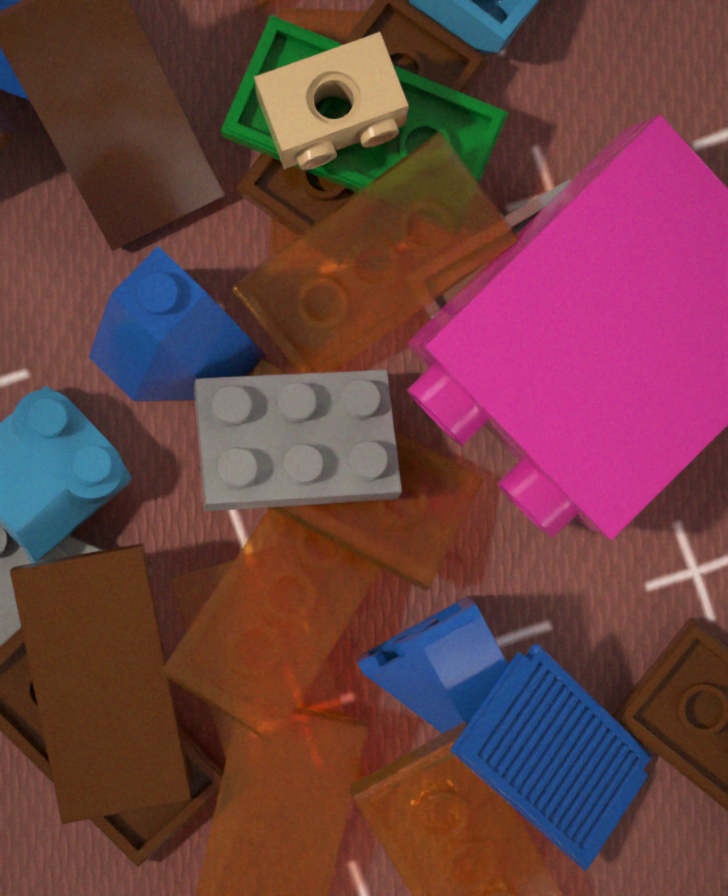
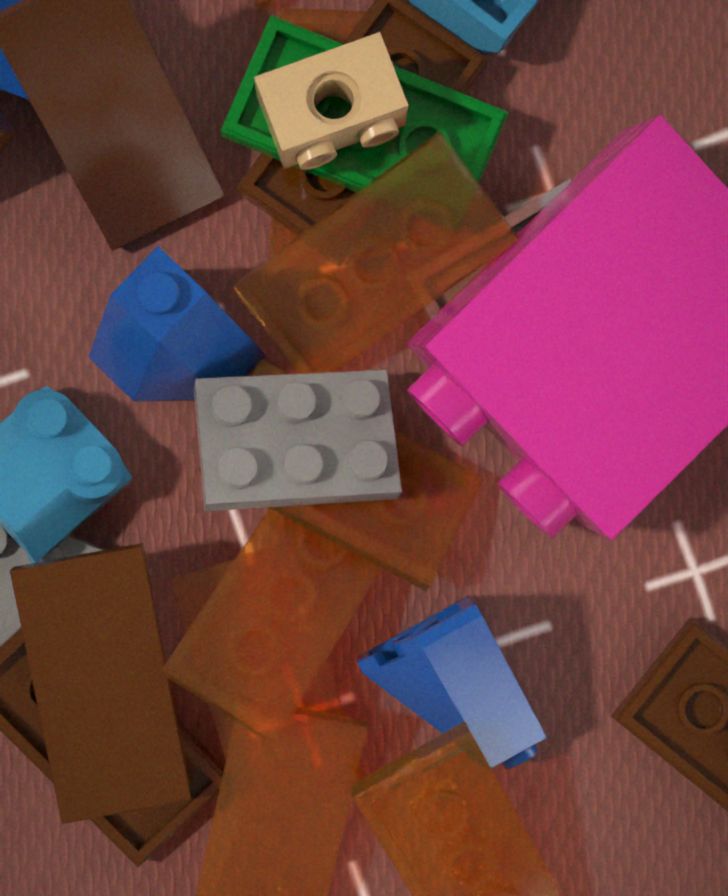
(554, 755): blue window -> none

